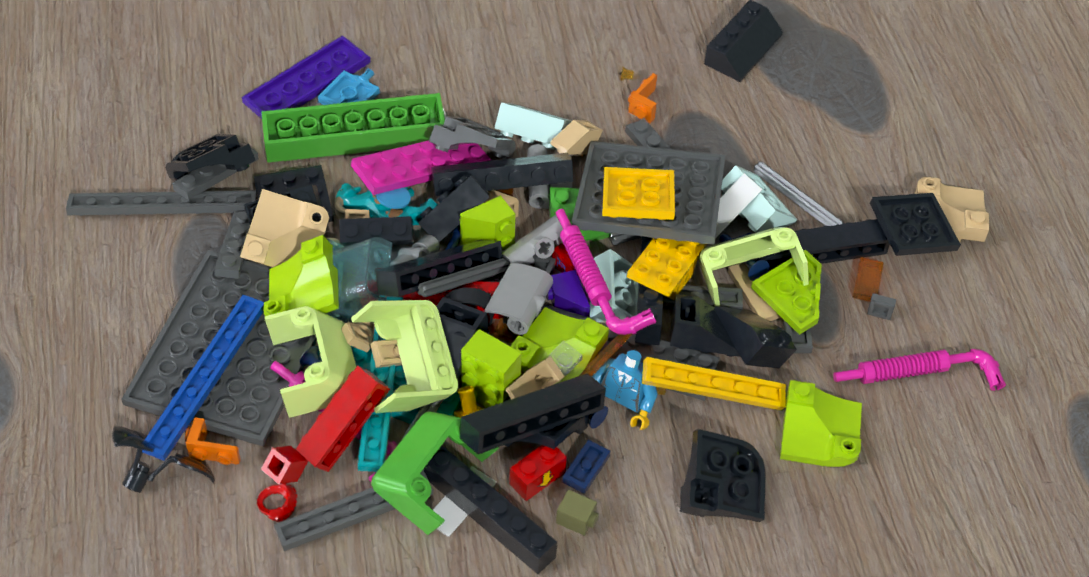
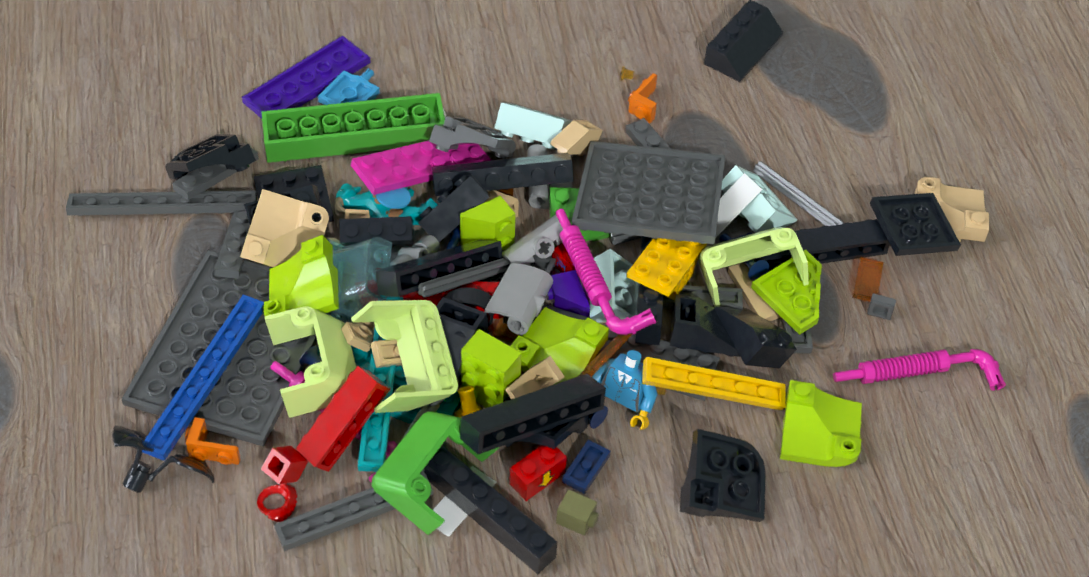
(566, 357): clear plate -> none
(638, 193): yellow plate -> none

